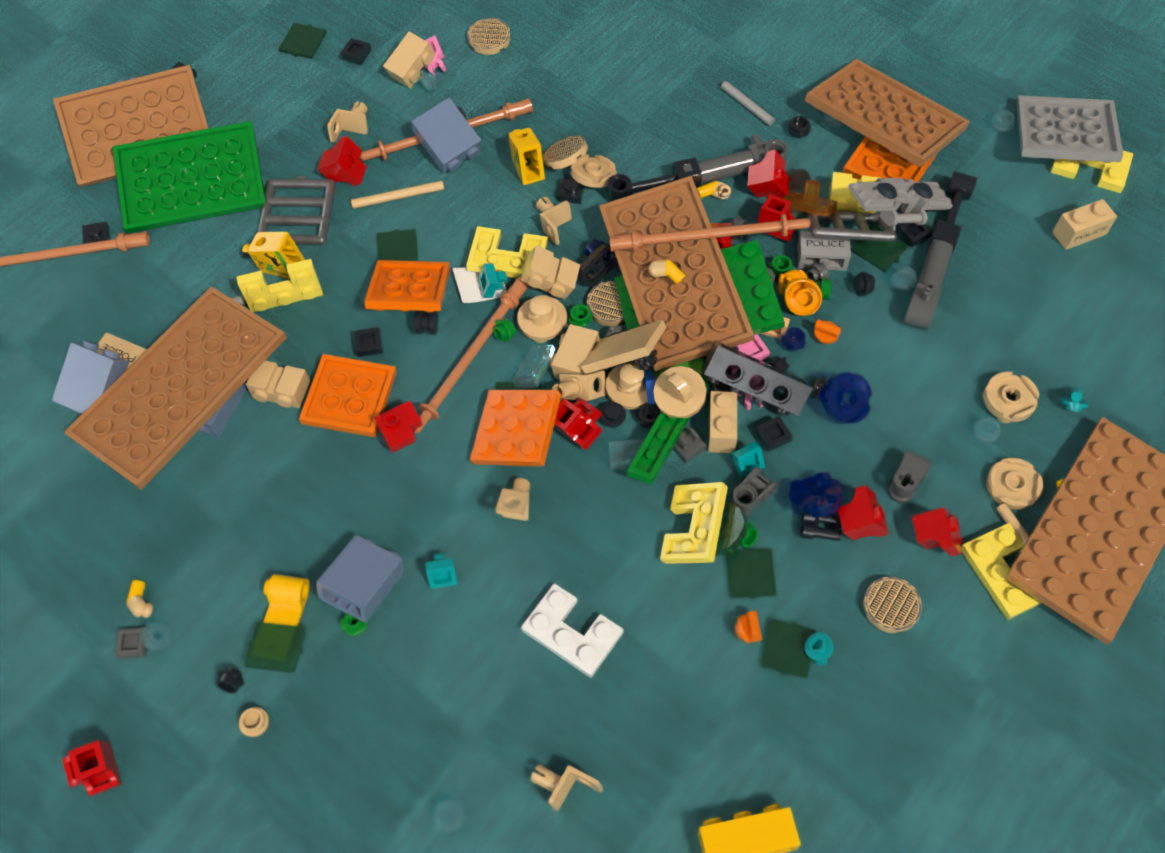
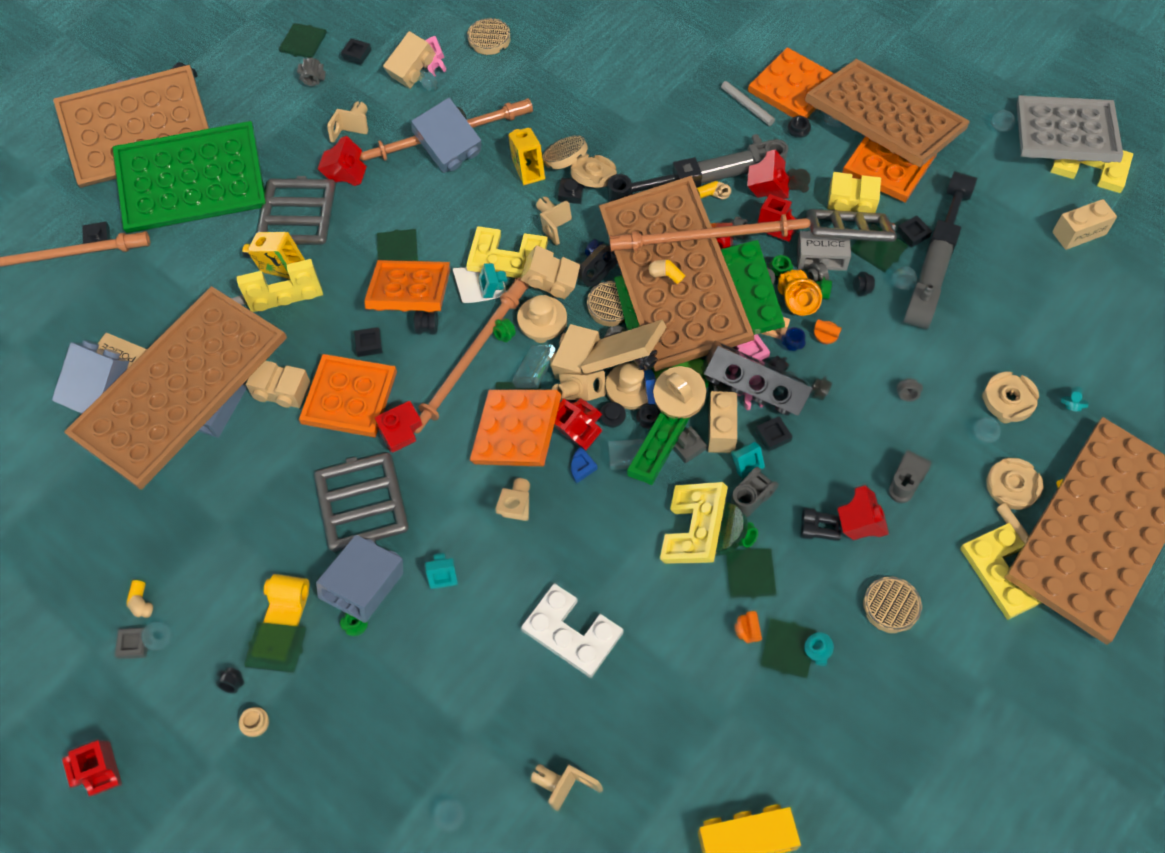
(311, 71): none -> dark grey gear
(390, 481): none -> flat silver bar
(397, 194): tan bar -> none
(580, 311): green plate -> none
(582, 465): none -> blue tile
(788, 82): none -> orange plate
(804, 493): clear blue plate -> none
(810, 201): clear orange tile -> none
(833, 397): clear blue plate -> none
(909, 389): none -> dark grey plate
(910, 197): light grey piece -> none
(938, 529): red brick -> none

